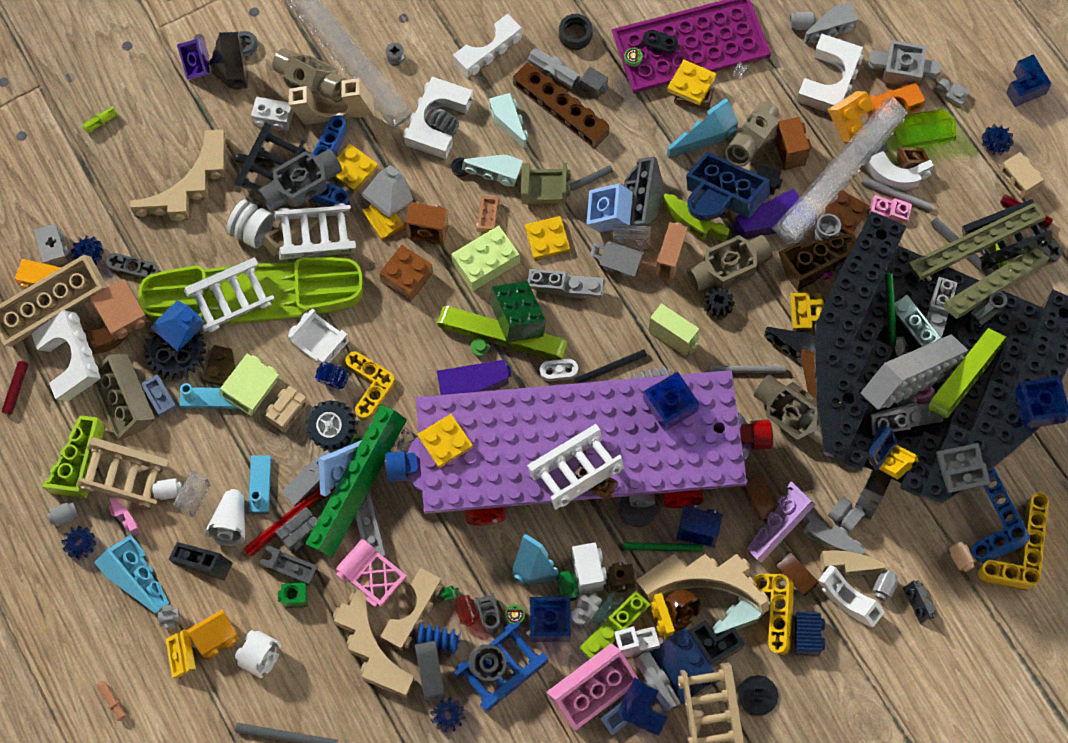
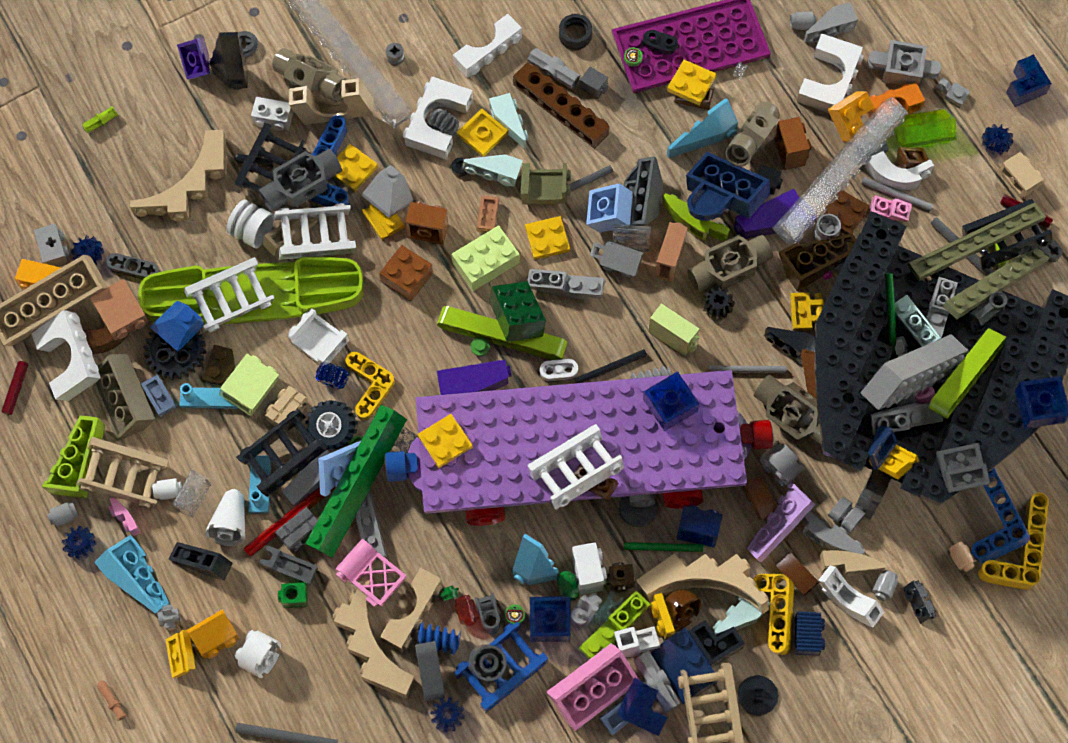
(299, 459): none -> black fence
(482, 132): none -> yellow plate
(782, 463): none -> light grey brick

